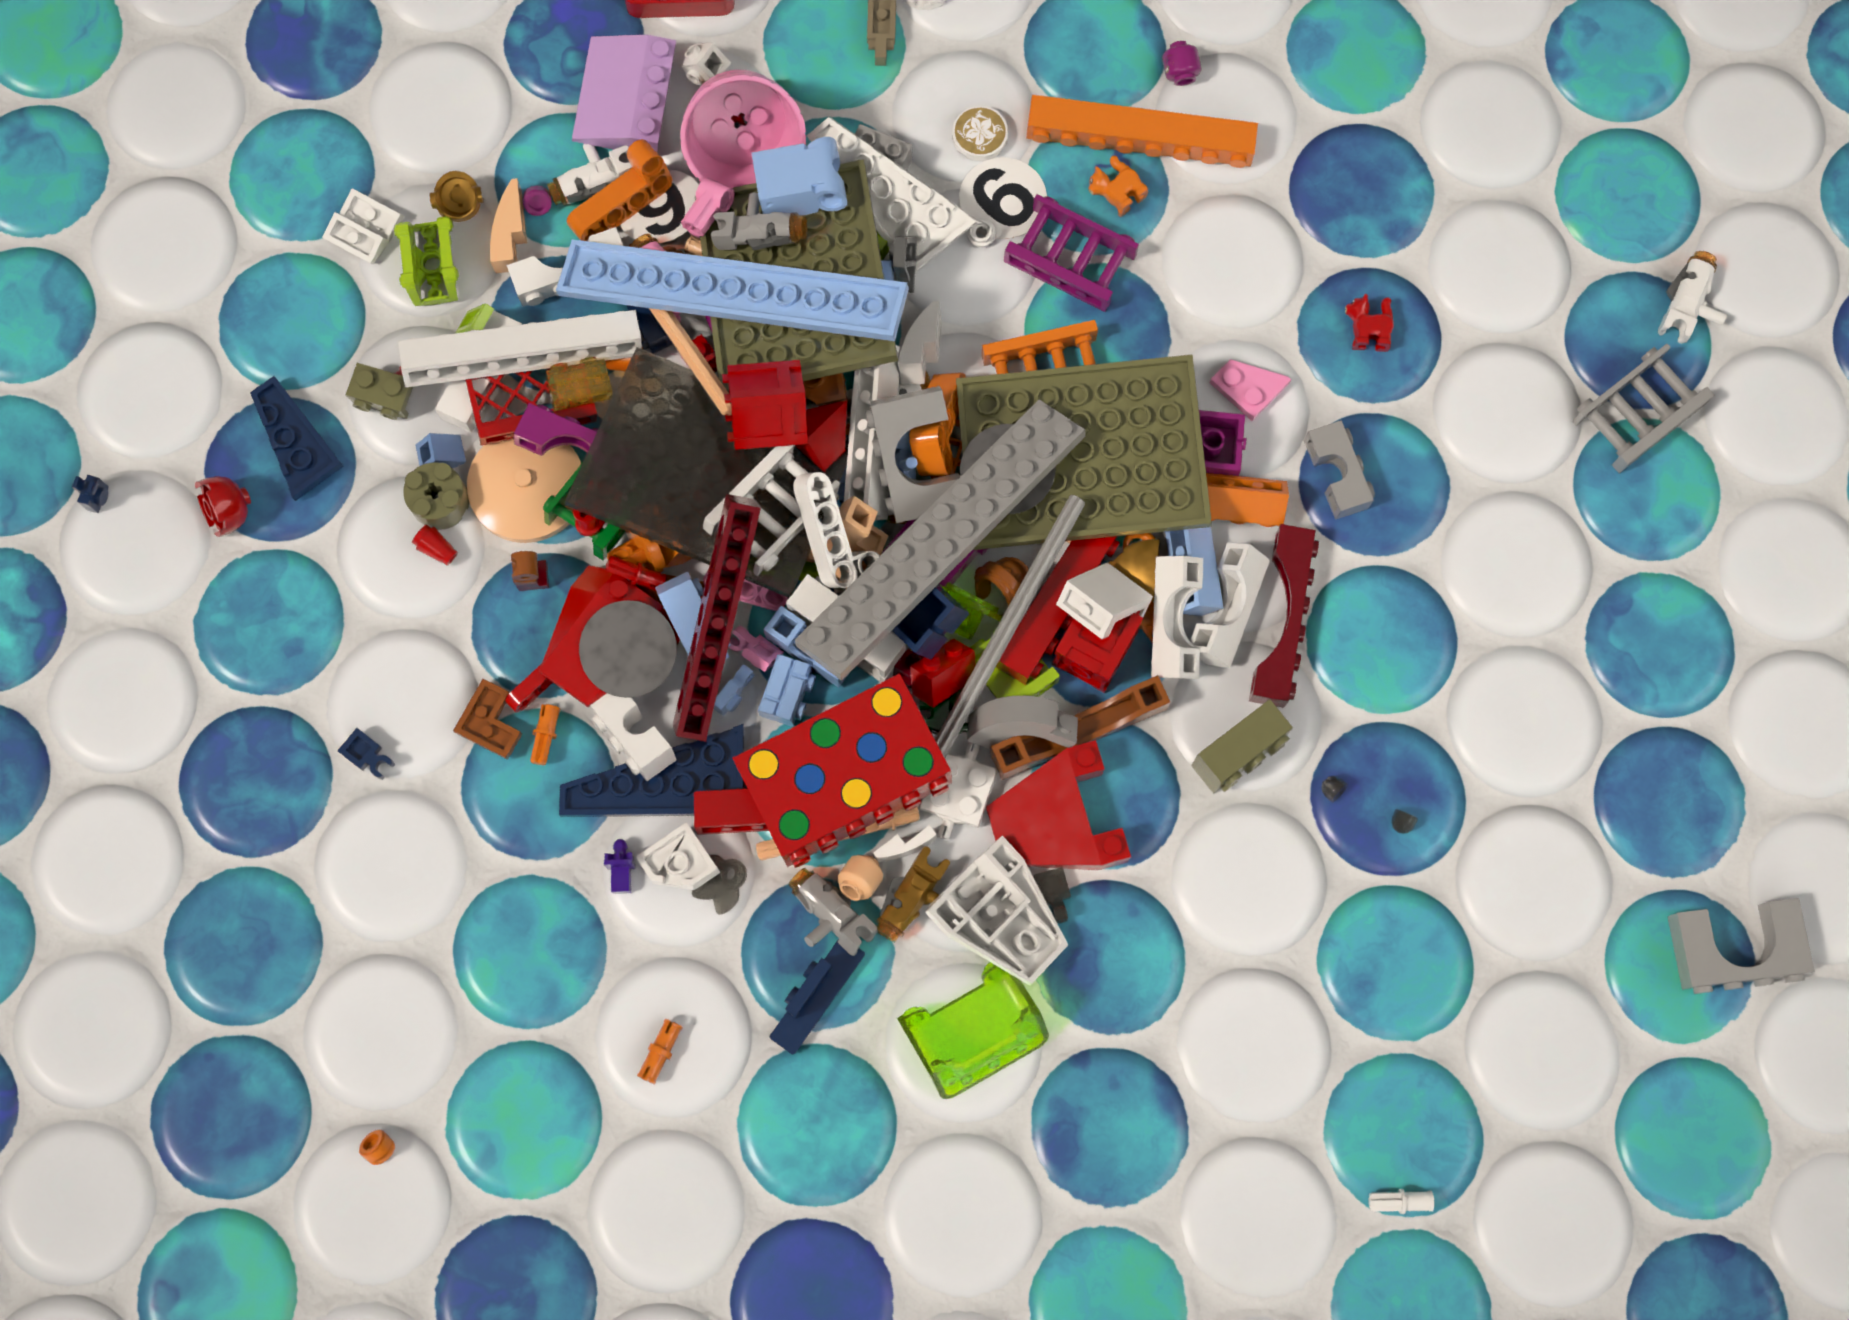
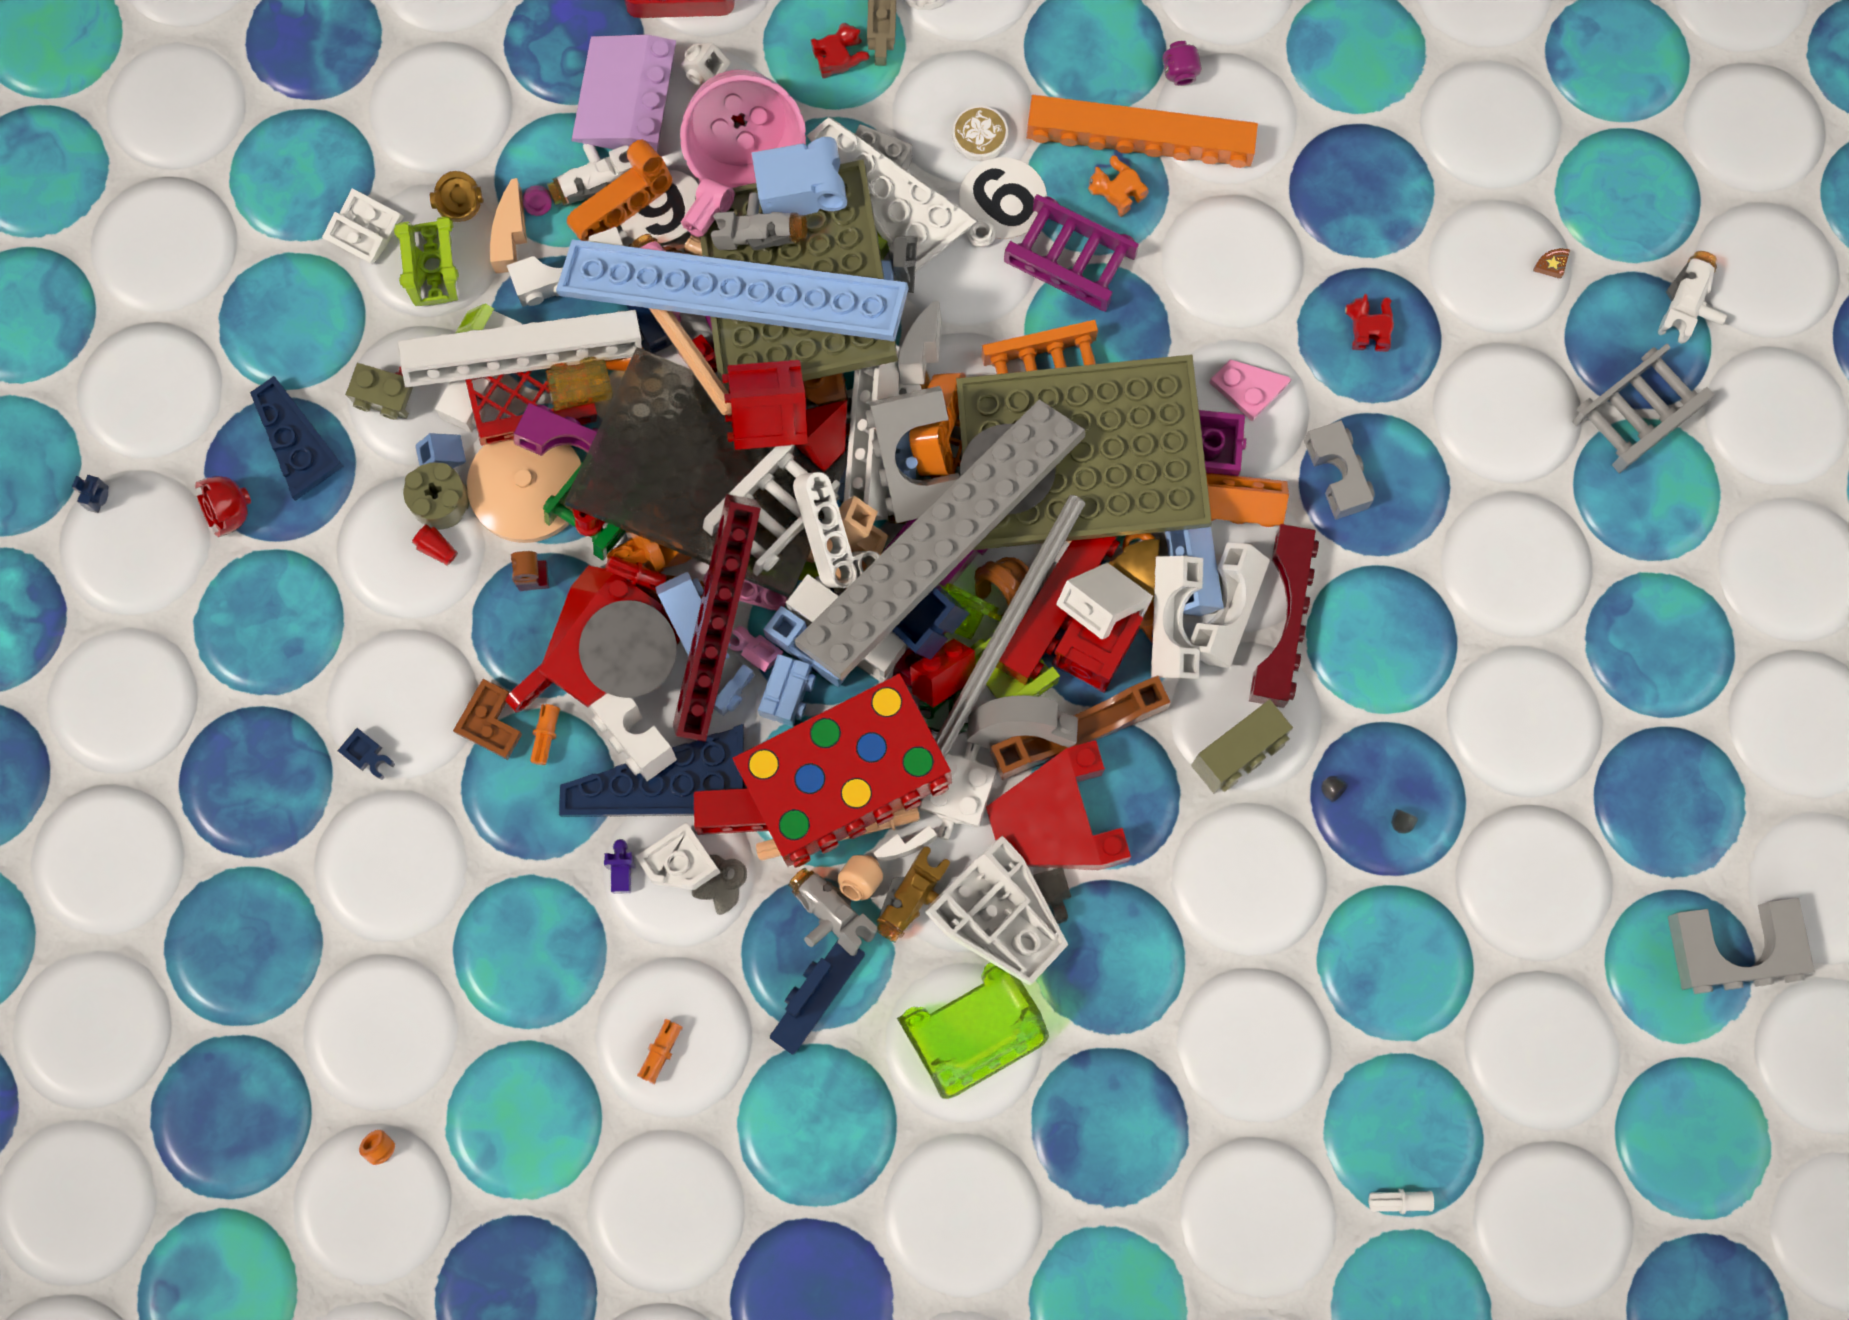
(834, 48): none -> red animal
(1553, 263): none -> dark orange tile

